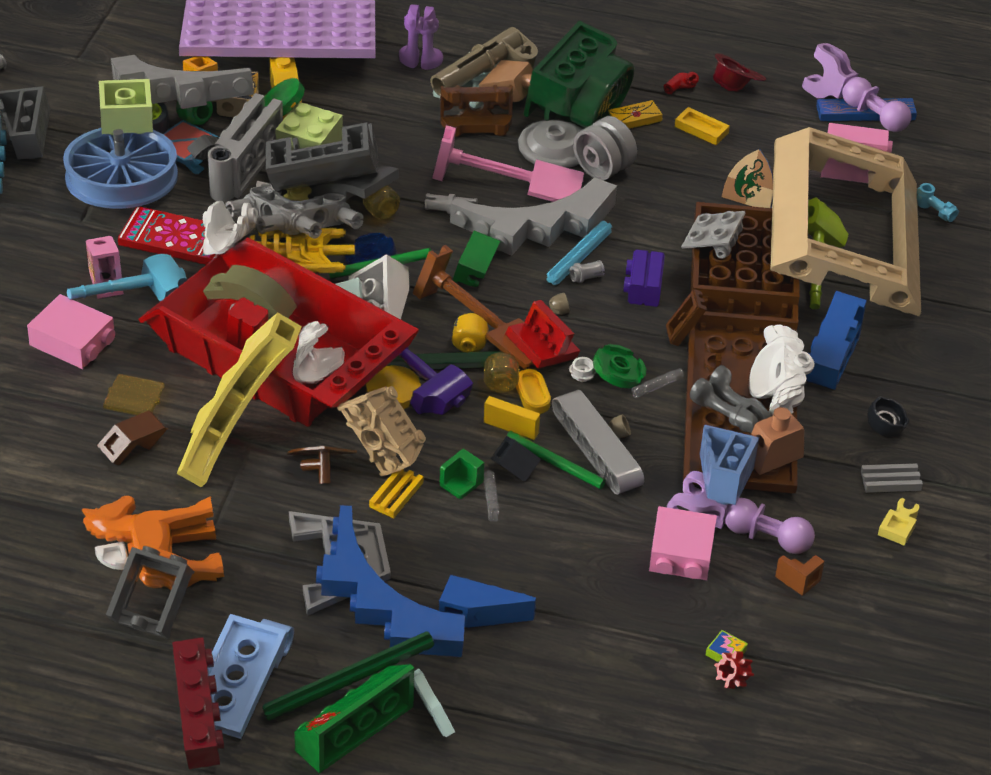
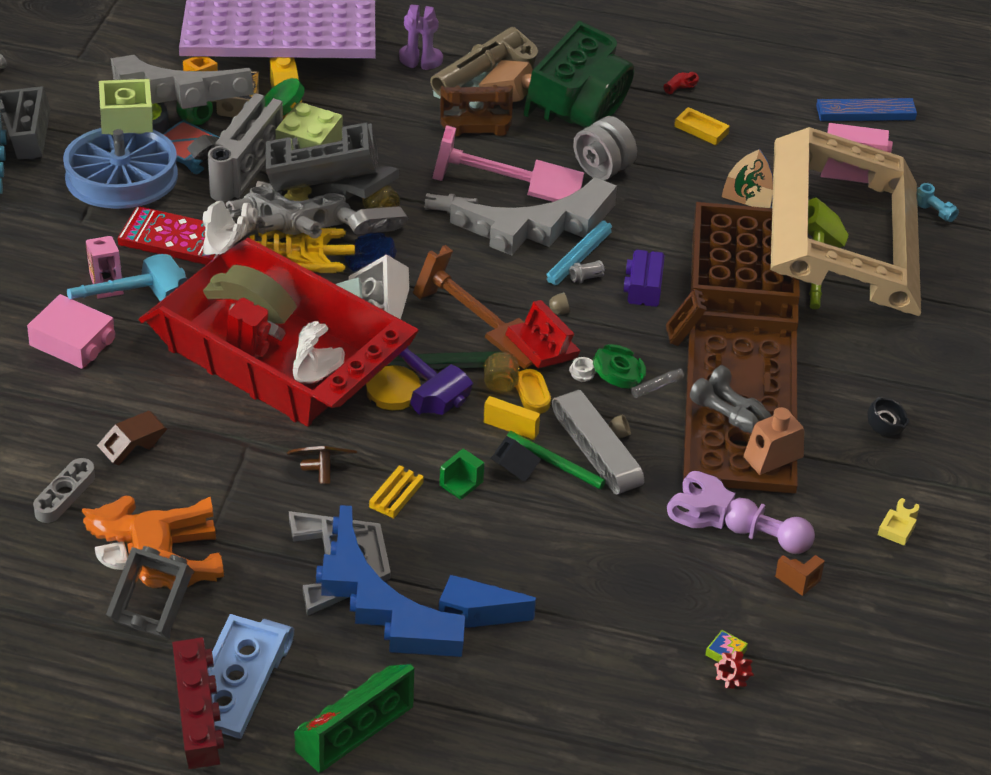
(62, 502): none -> light grey beam
(133, 395): clear yellow piece -> none
(237, 387): light yellow arch -> none
(347, 676): dark green axle -> none
(377, 220): none -> light grey beam
(384, 429): tan piece -> none
(402, 258): green bar -> none
(432, 704): light aqua tile -> none
(469, 333): yellow head -> none
(476, 258): green hinge -> none
(491, 496): clear wheel -> none
(550, 142): light grey piece -> none
(637, 114): yellow tile -> none
(682, 543): bright pink slope -> none
(715, 230): light grey hinge -> none
(726, 463): medium blue wedge -> none
(732, 74): dark red piece -> none
(780, 369): white piece -> none
(836, 339): blue wedge -> none
(843, 82): lavender piece -> none
(884, 478): light grey tile -> none

